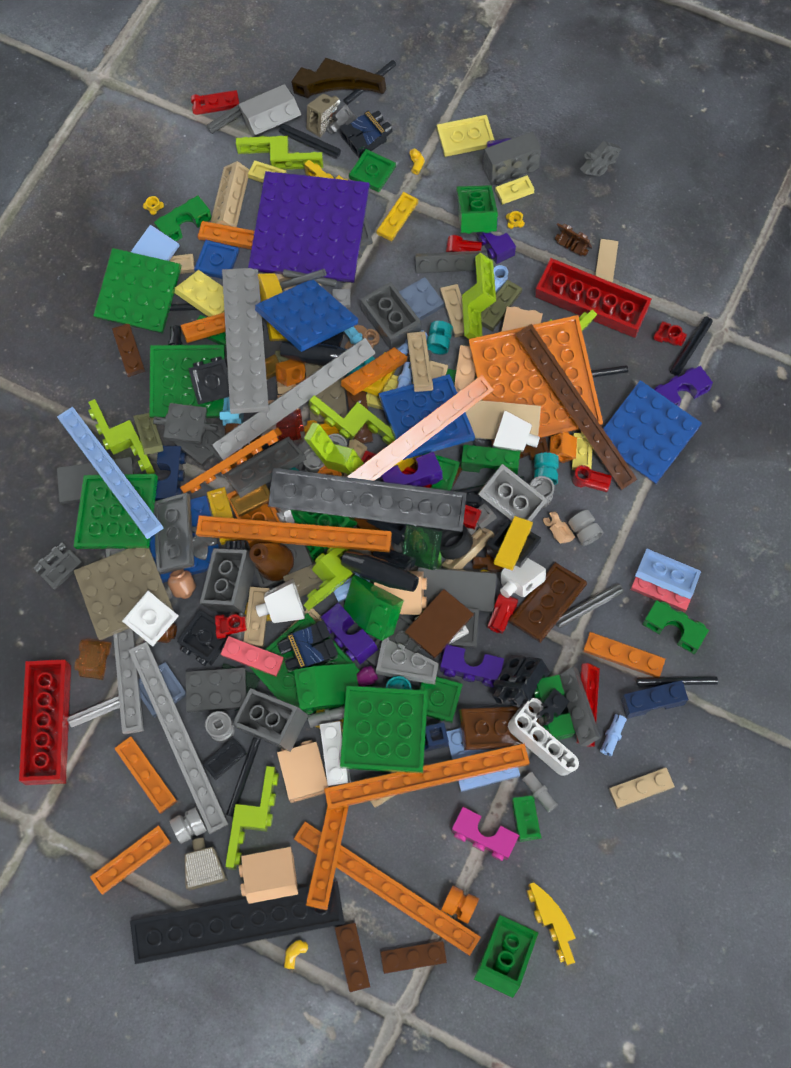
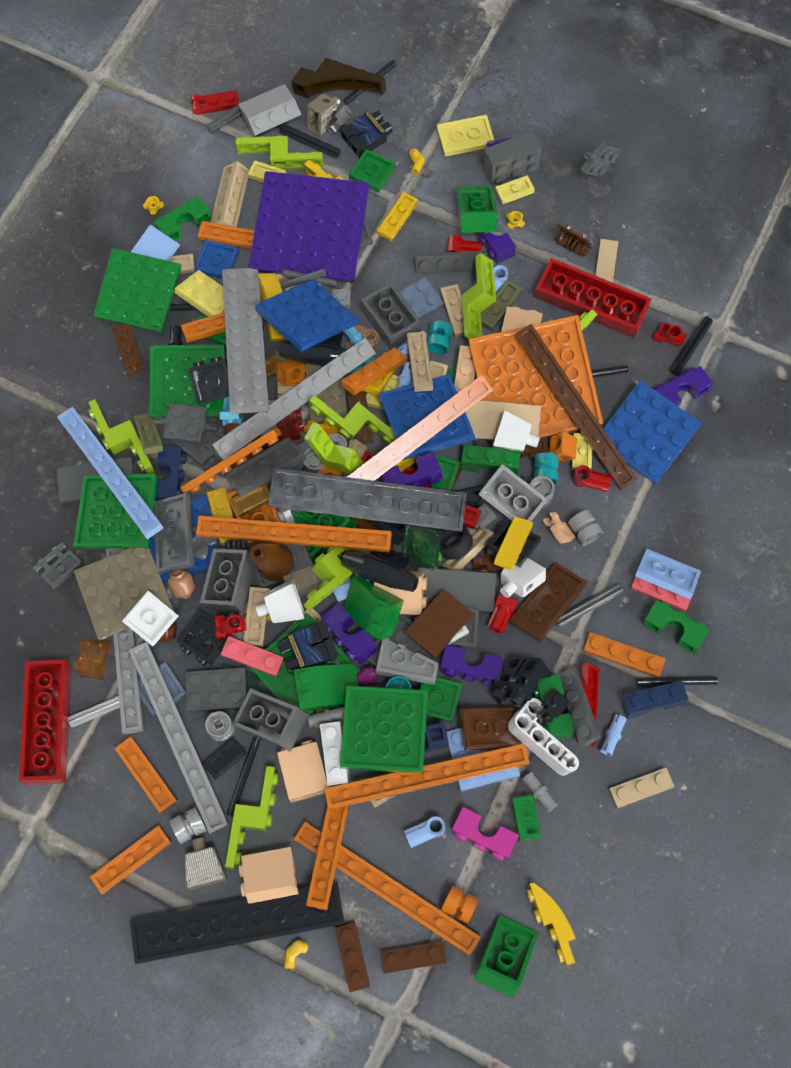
(423, 833): none -> light blue piece

